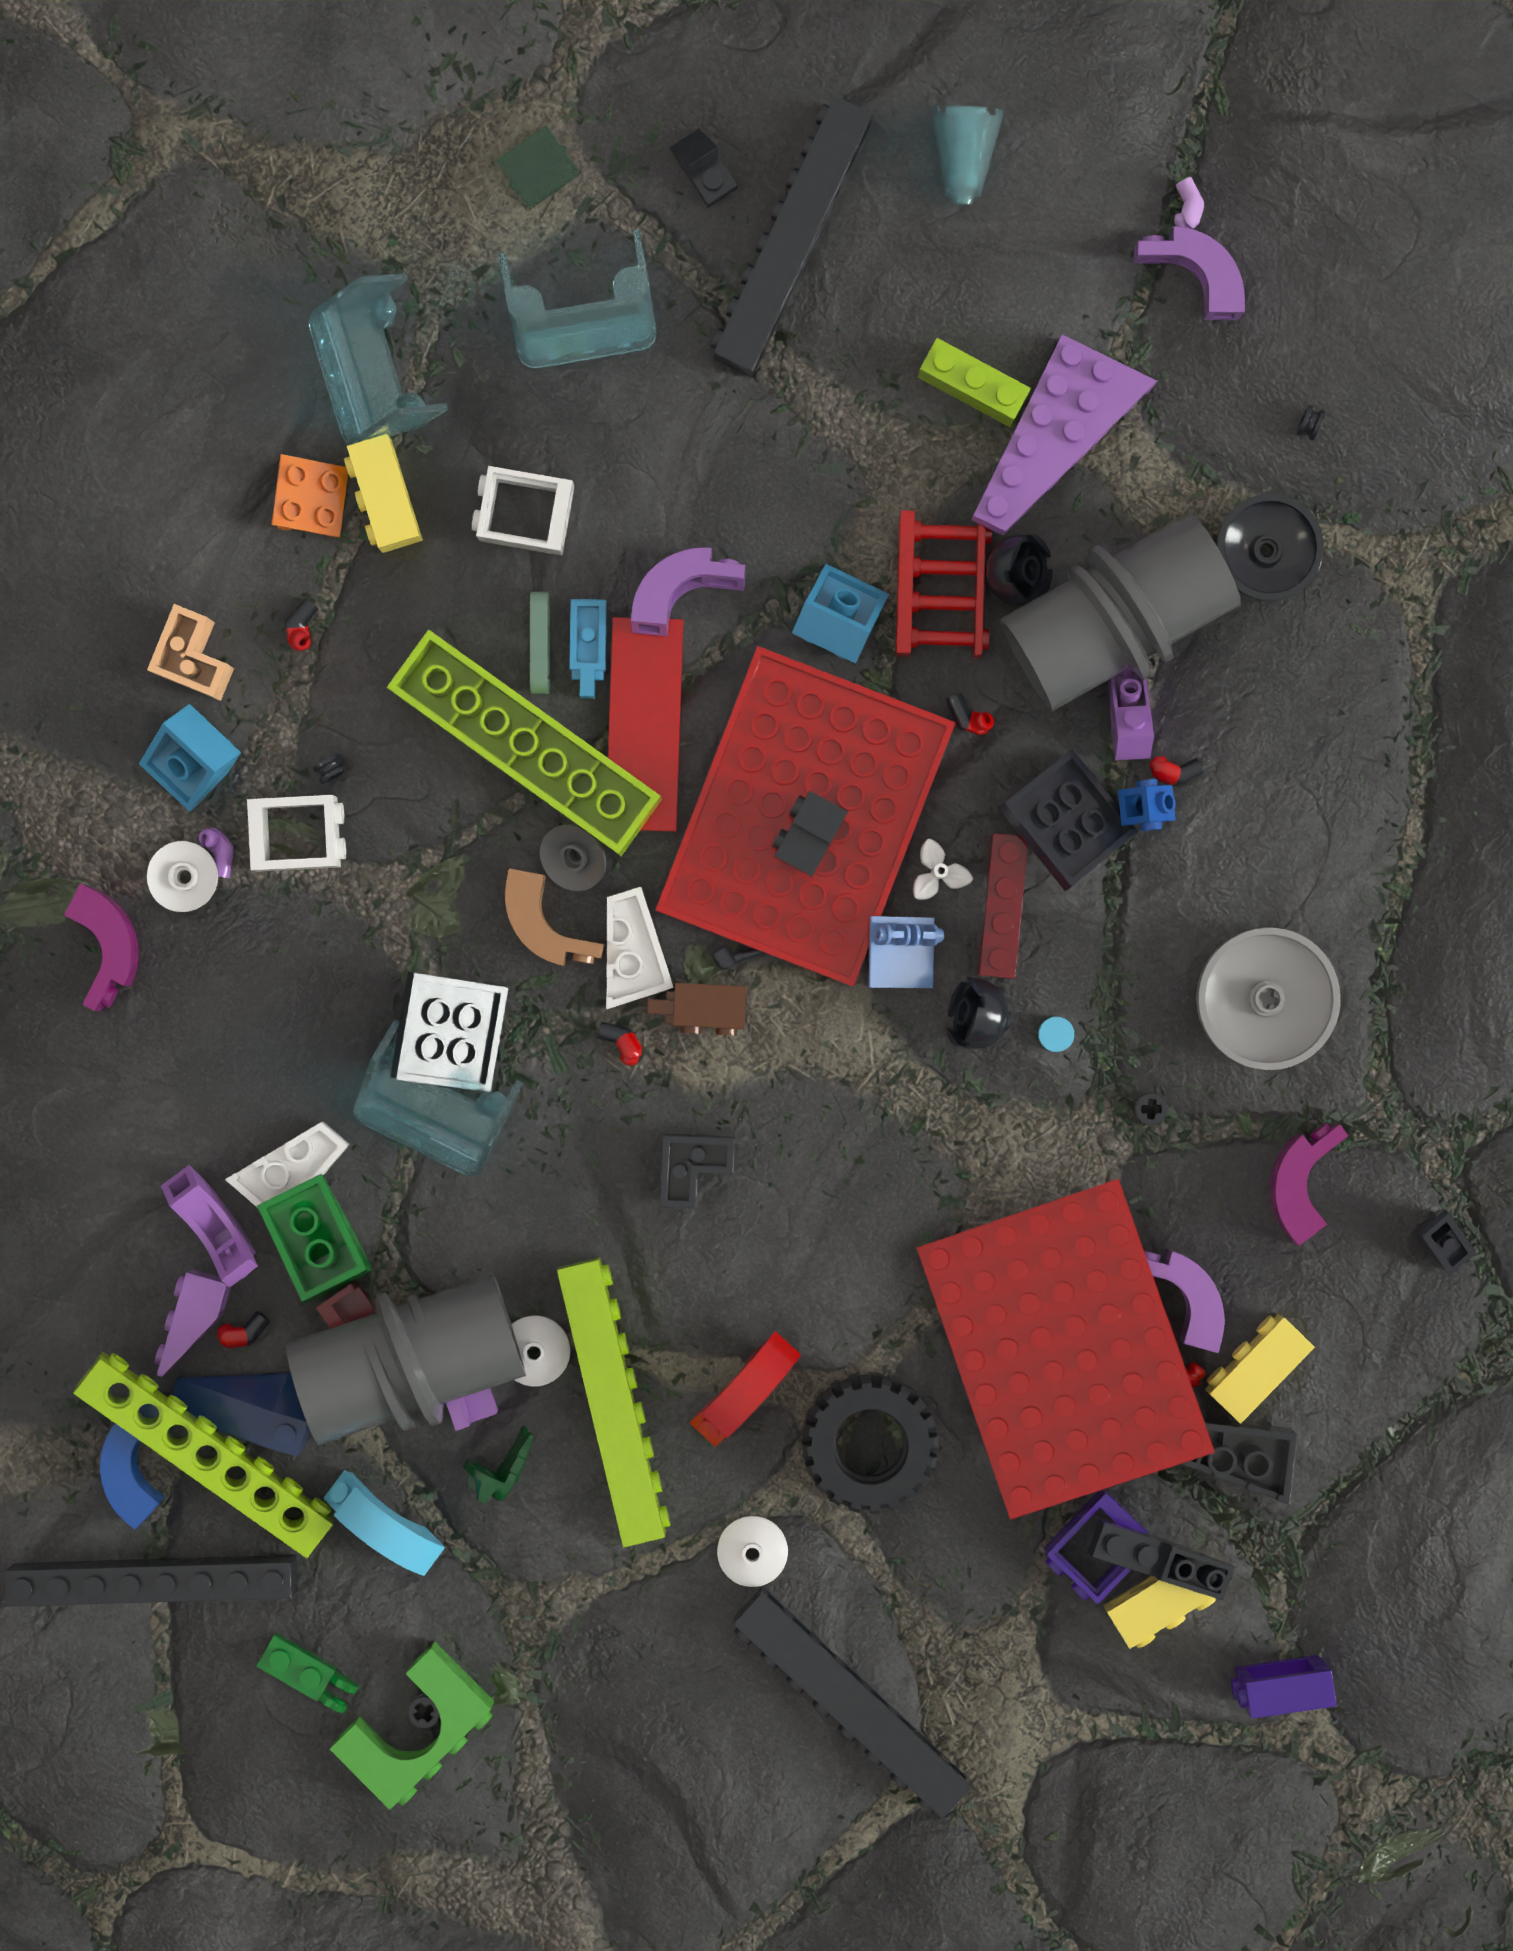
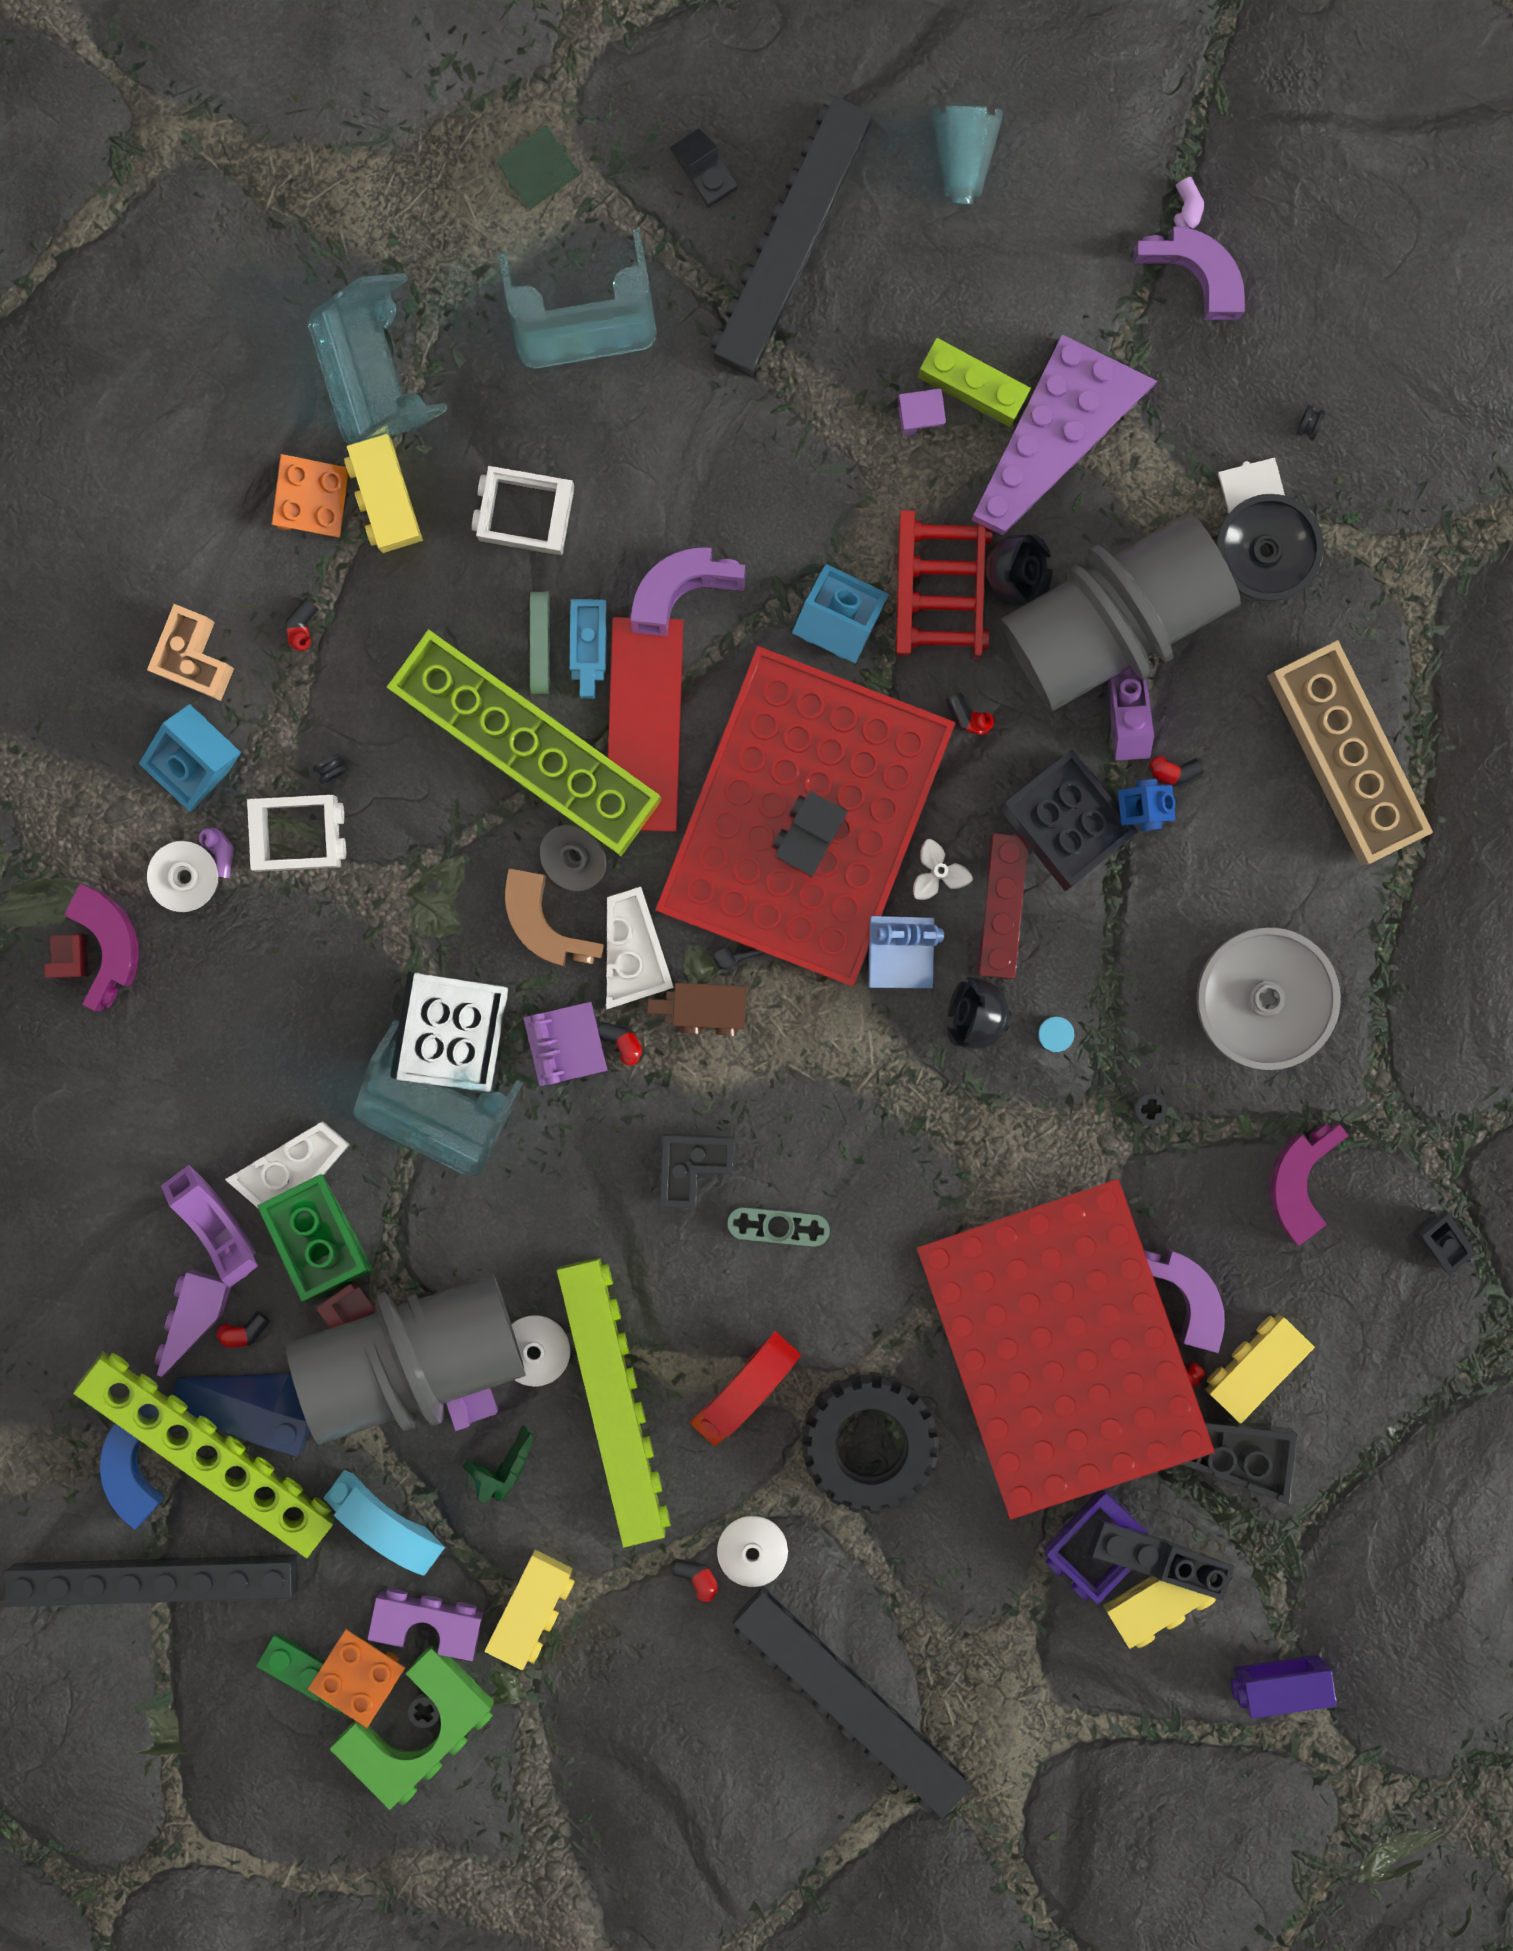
(68, 956): none -> dark red panel
(357, 1678): none -> orange hinge
(457, 1625): none -> medium lavender arch
(530, 1611): none -> light yellow brick
(565, 1044): none -> medium lavender hinge
(700, 1576): none -> arm
(804, 1238): none -> sand green beam
(921, 410): none -> medium lavender panel
(1250, 481): none -> white piece
(1349, 753): none -> tan brick

